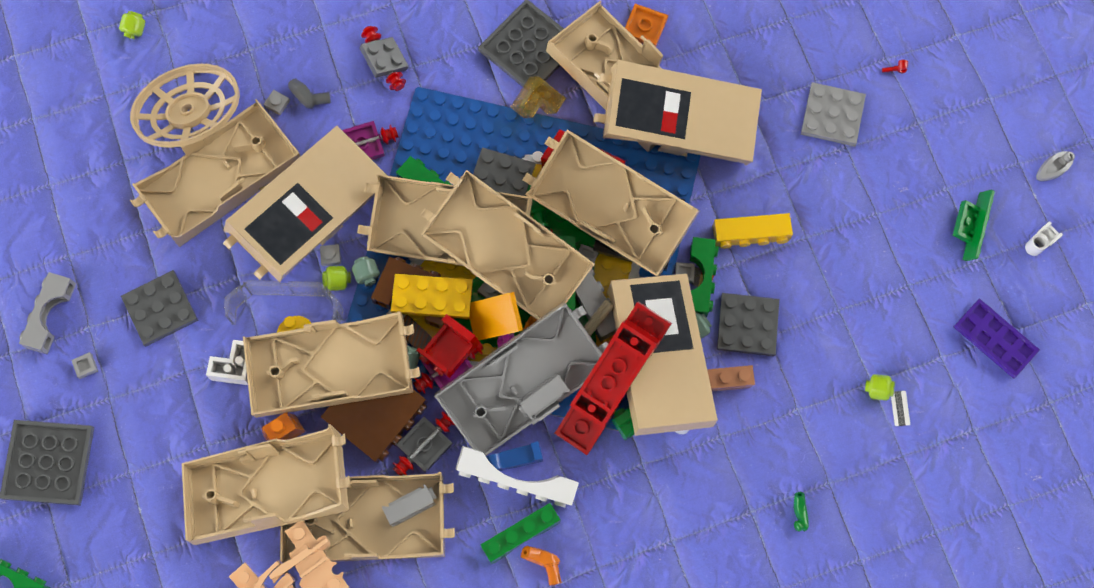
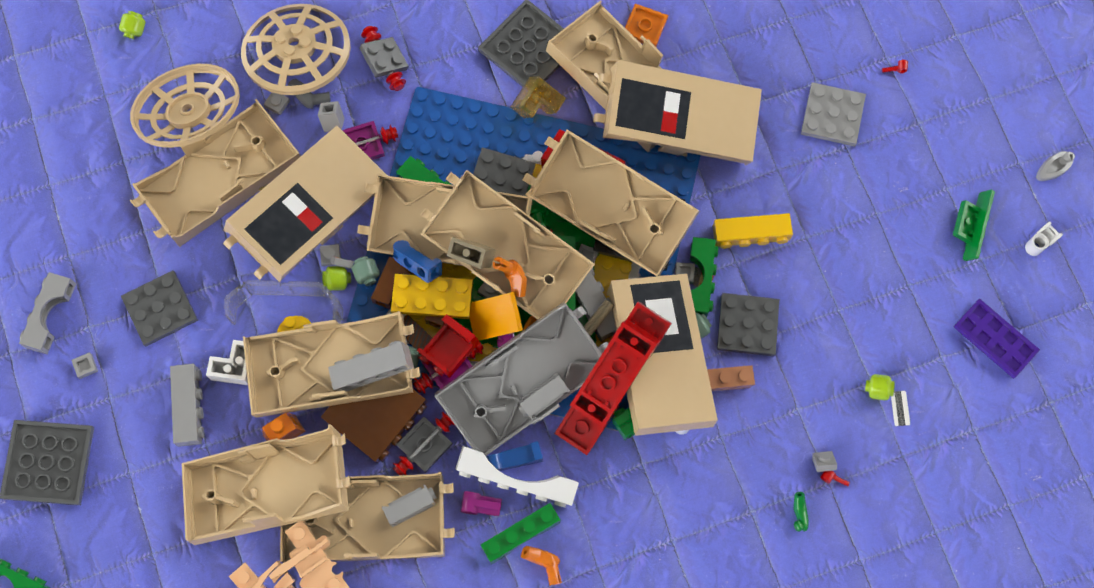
(186, 405): none -> light grey brick
(295, 54): none -> tan dish
(331, 115): none -> light grey brick
(341, 262): none -> light grey tile
(371, 367): none -> light grey brick
(416, 261): none -> blue leg
(471, 253): none -> dark tan slope
(475, 503): none -> magenta piece
(514, 274): none -> orange arm
(824, 461): none -> light grey plate
(827, 476): none -> red hand

